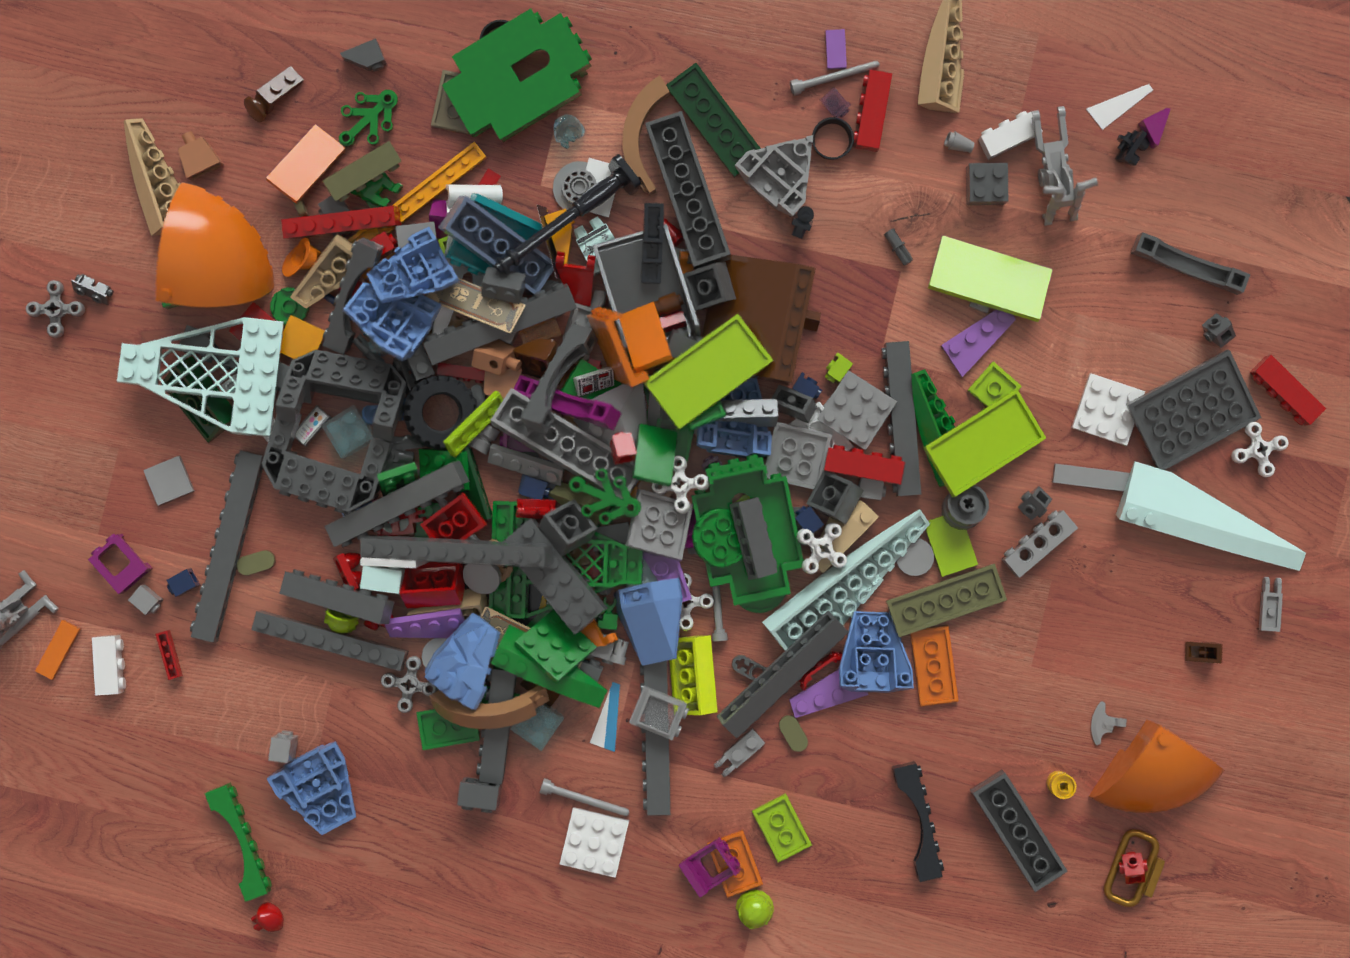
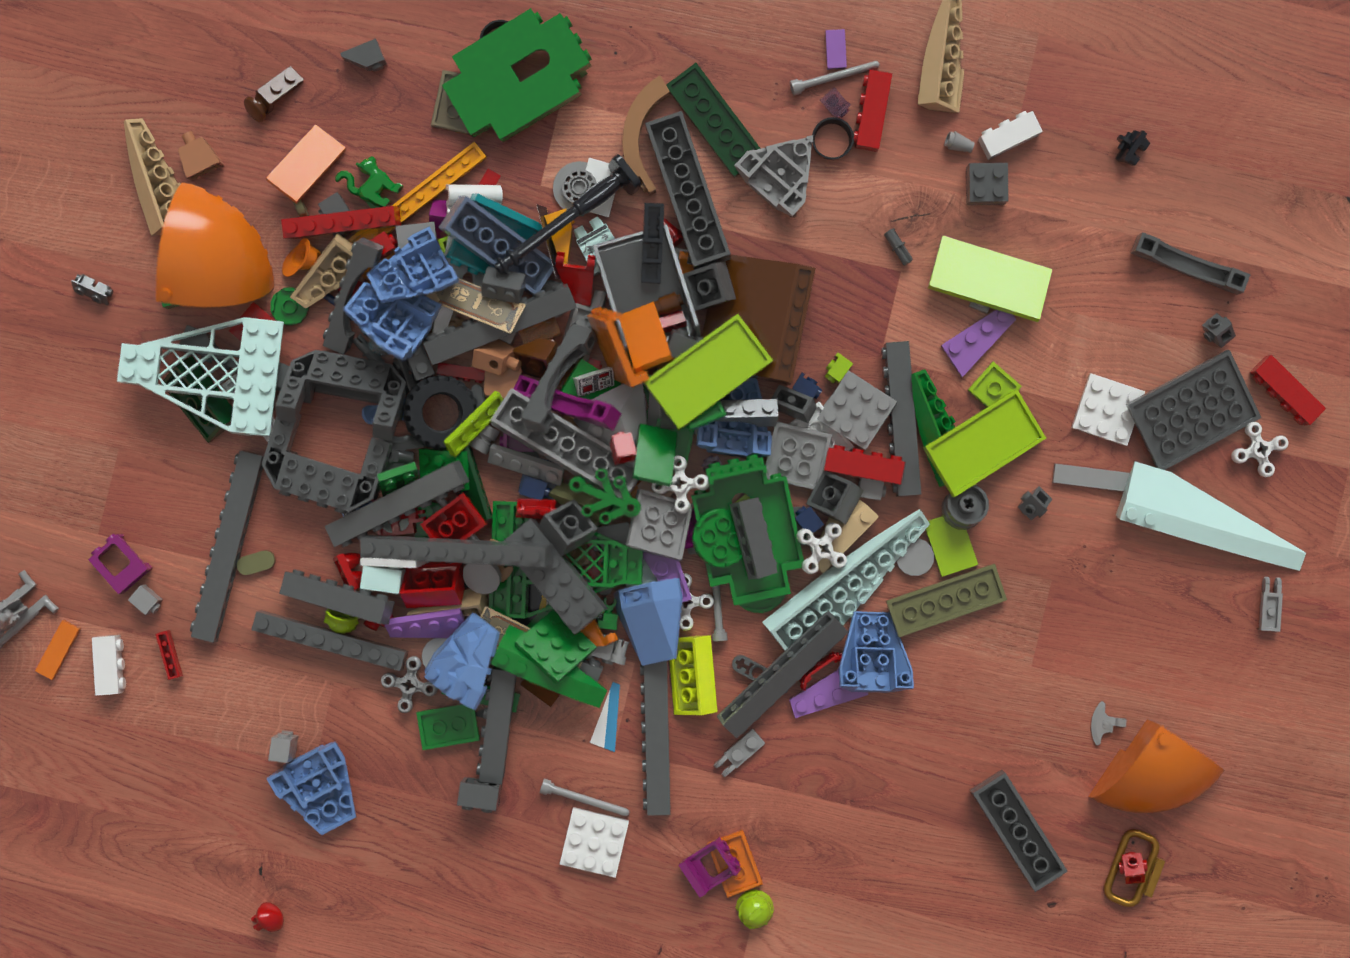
(55, 301): light grey gear -> none
(168, 480): light grey tile -> none
(182, 582): dark blue brick -> none
(254, 880): green arch -> none
(300, 338): light orange tile -> none
(311, 425): slope -> none
(348, 431): clear light blue brick -> none
(361, 171): olive brick -> none
(370, 116): green plant -> none
(490, 715): medium nougat arch -> none
(540, 727): clear light blue brick -> none
(568, 129): clear light blue piece -> none
(659, 713): window -> none
(781, 827): lime tile -> none
(793, 733): olive tile -> none
(802, 221): black hips -> none
(812, 320): reddish brown slope -> none
(926, 859): black arch -> none
(934, 666): orange tile -> none
(1057, 175): light grey piece -> none
(1061, 784): yellow wheel -> none
(1065, 528): light grey brick -> none
(1110, 110): white sticker -> none
(1154, 126): magenta slope -> none
(1204, 652): reddish brown slope -> none

